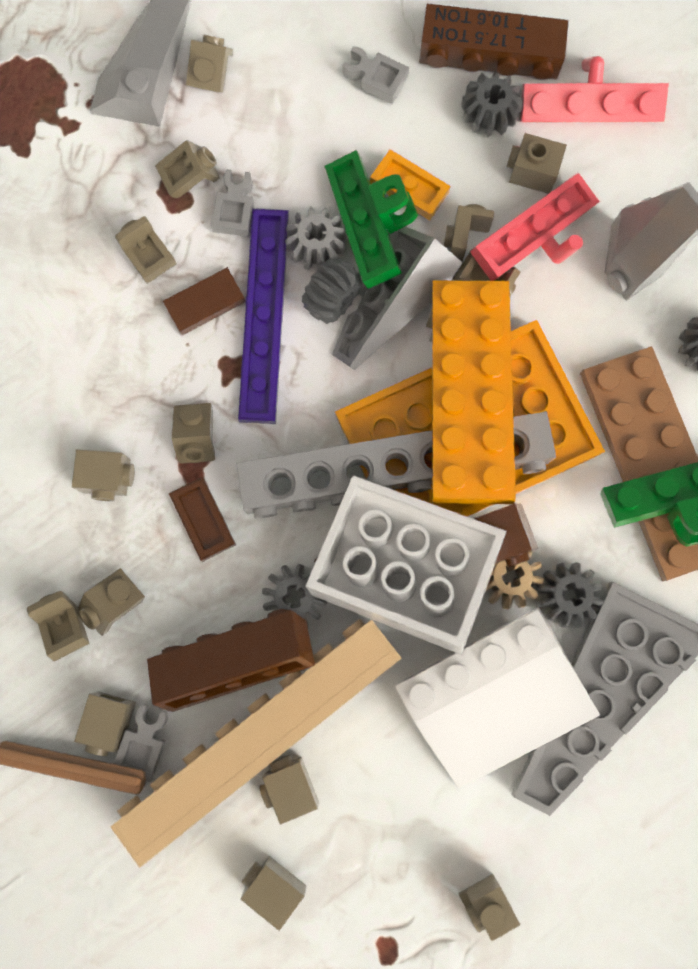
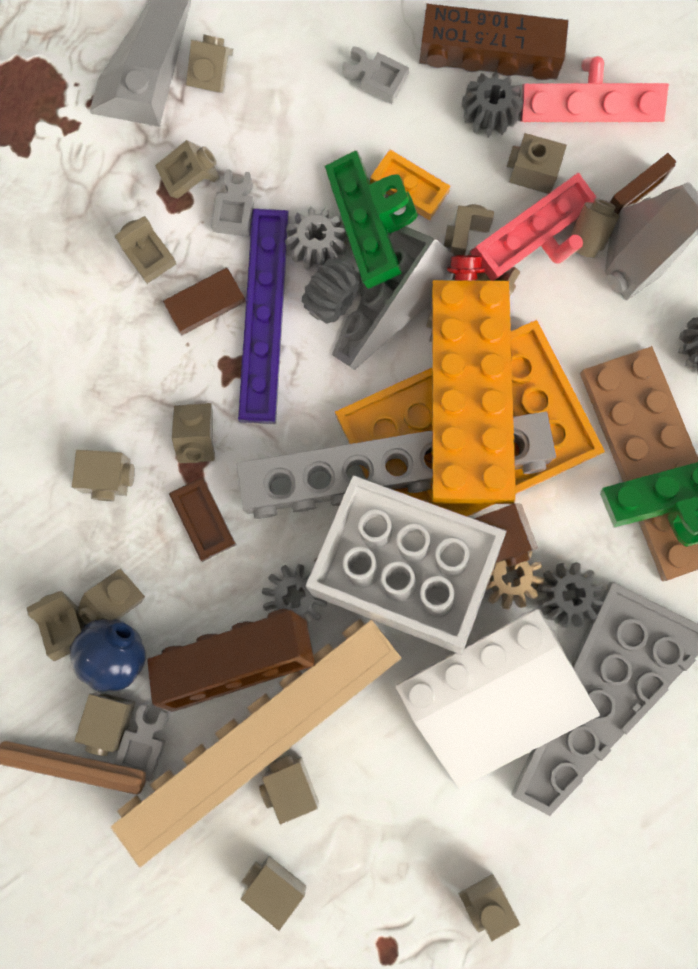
(107, 655): none -> dark blue plant
(466, 267): none -> red plate
(595, 226): none -> dark tan brick
(644, 183): none -> reddish brown tile

